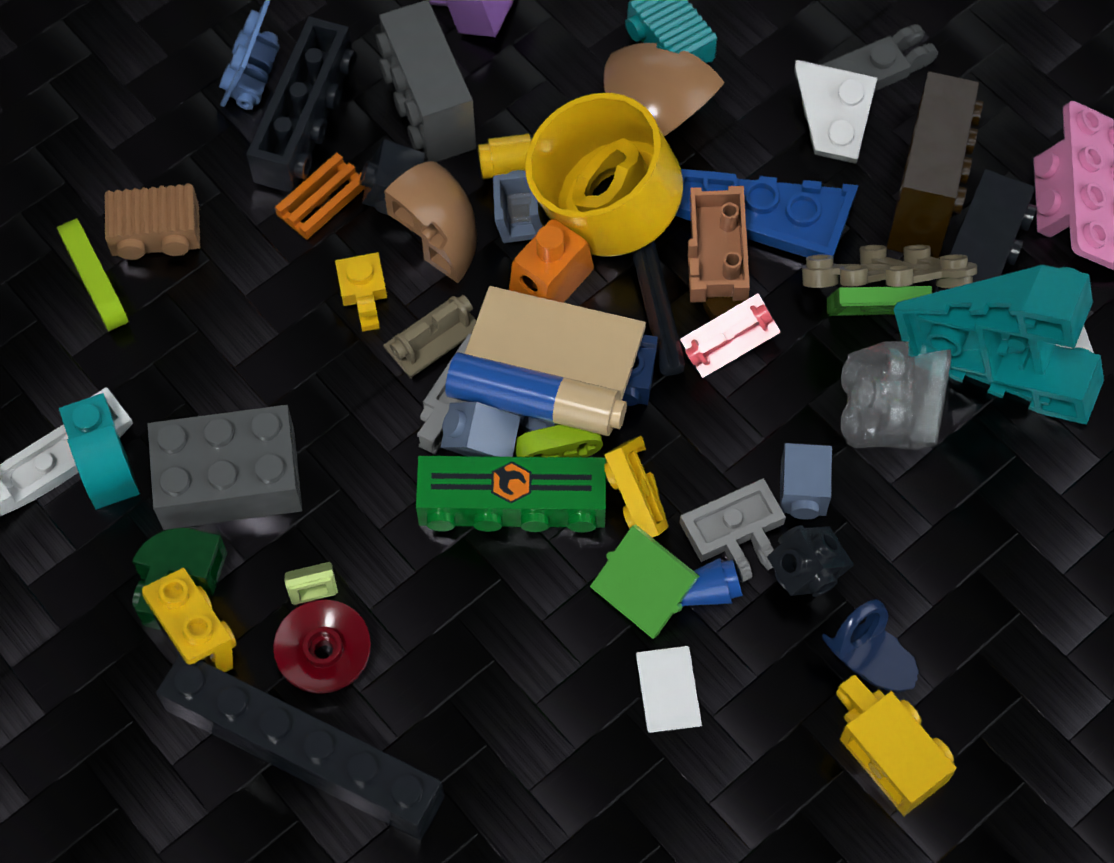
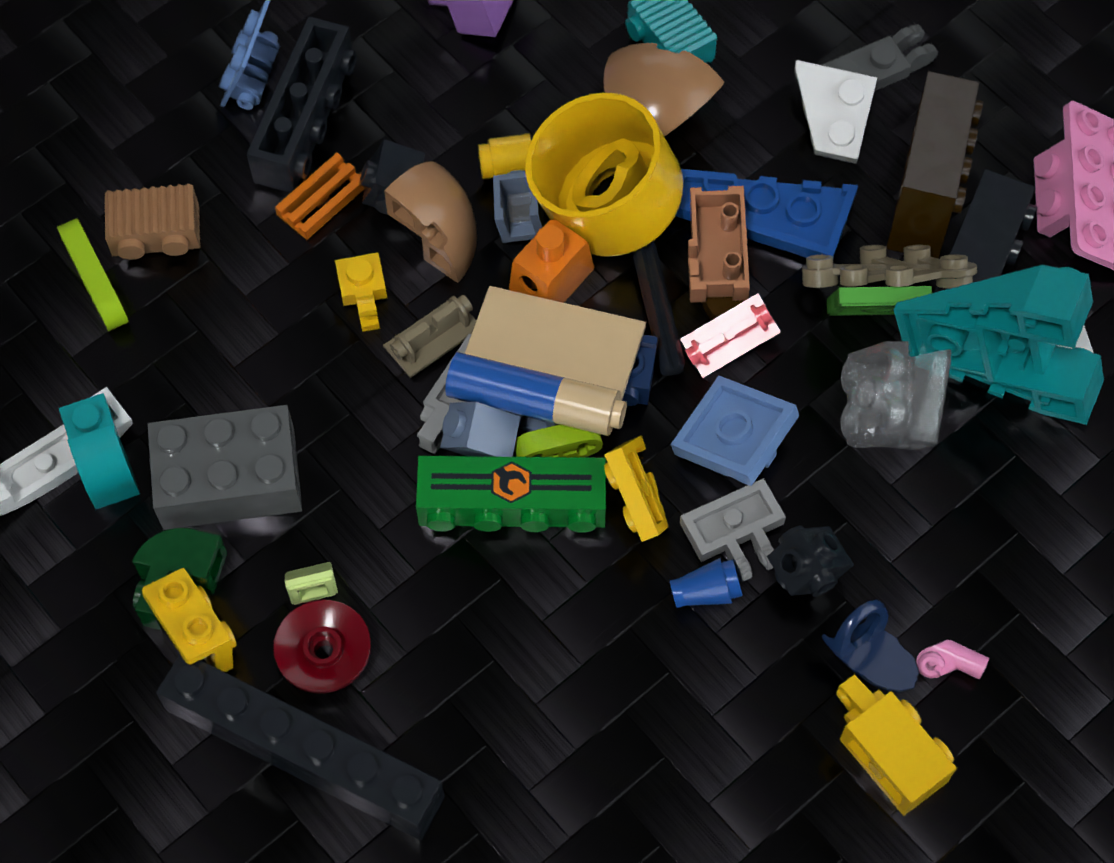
(426, 82): dark grey brick -> none
(644, 581): bright green piece -> none
(668, 689): white sticker -> none
(735, 430): none -> medium blue hinge
(805, 480): sand blue brick -> none
(950, 656): none -> bright pink arm

